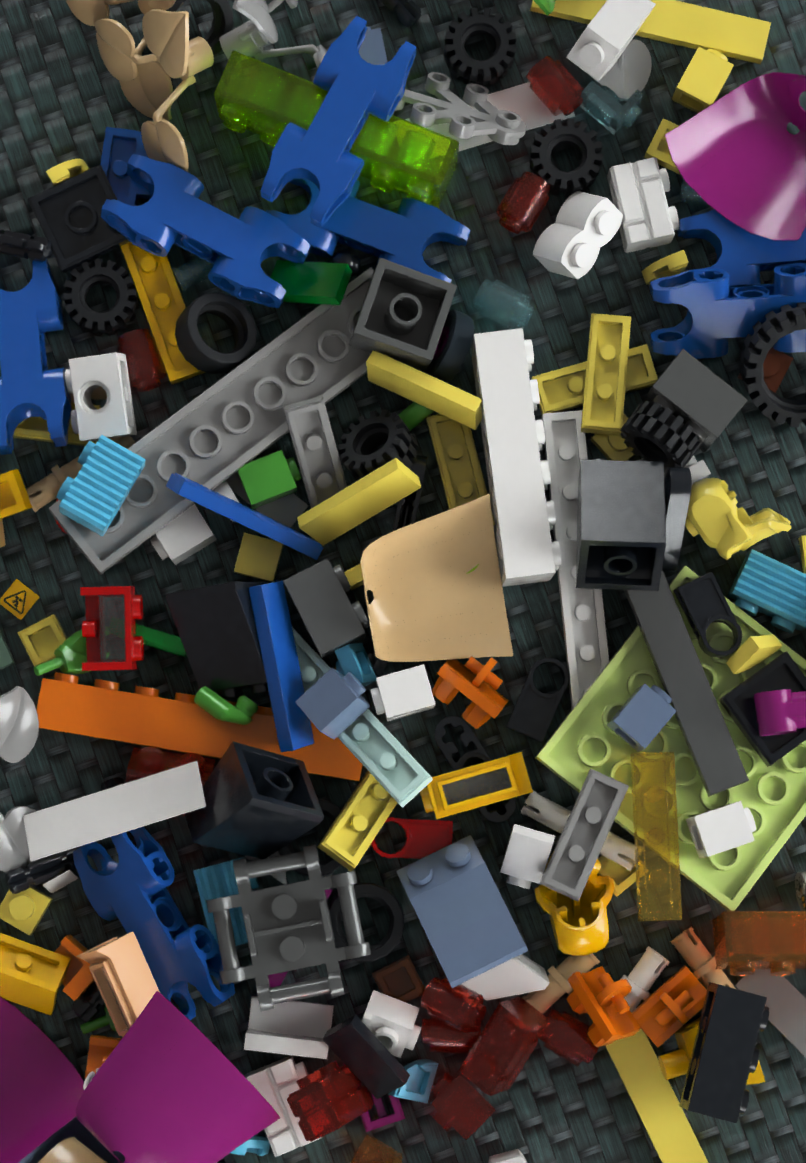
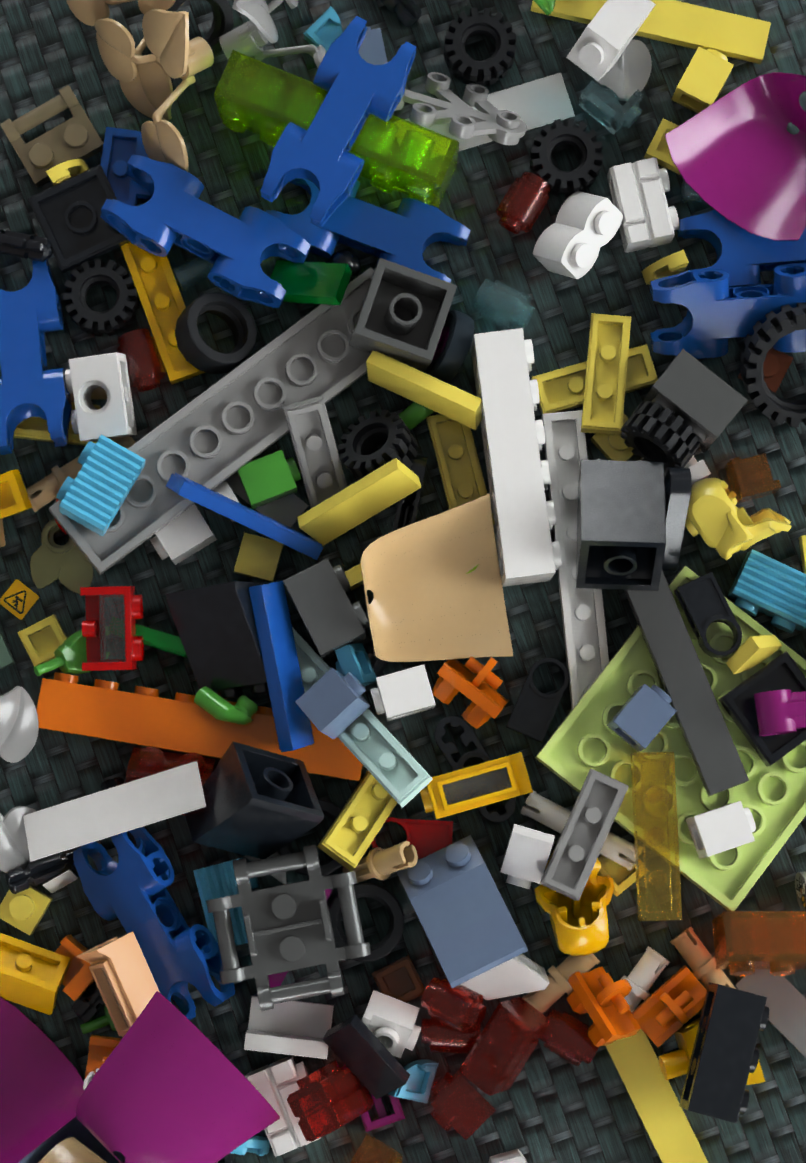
(59, 562): none -> olive plate
(68, 141): none -> dark tan plate
(324, 29): none -> medium azure tile
(383, 862): none -> tan axle
(555, 86): clear red brick -> none
(751, 478): none -> clear orange panel

